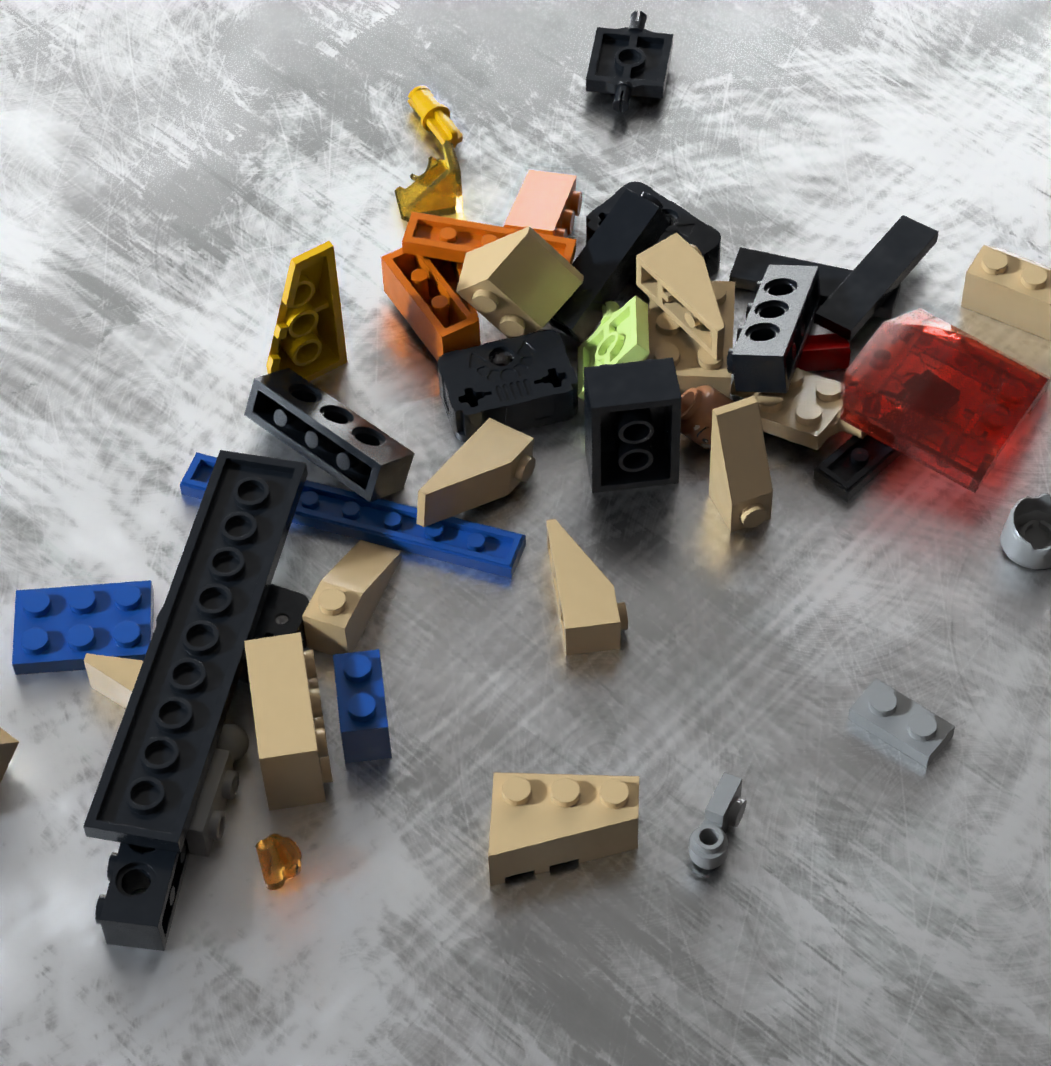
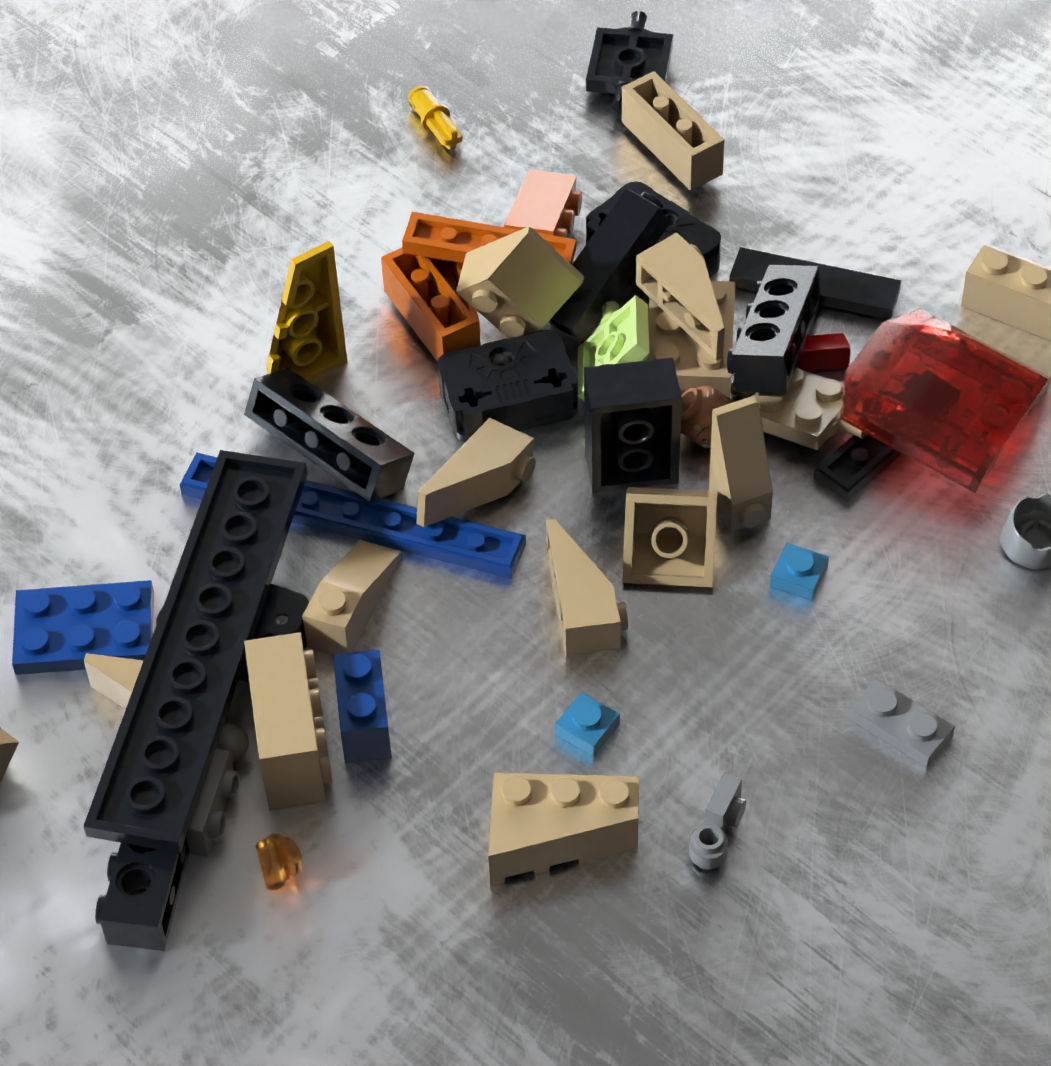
(436, 190): clear yellow slope -> none
(587, 724): none -> dark azure plate
(669, 537): none -> tan slope
(672, 130): none -> tan brick
(799, 571): none -> dark azure plate
(876, 277): black tile -> none

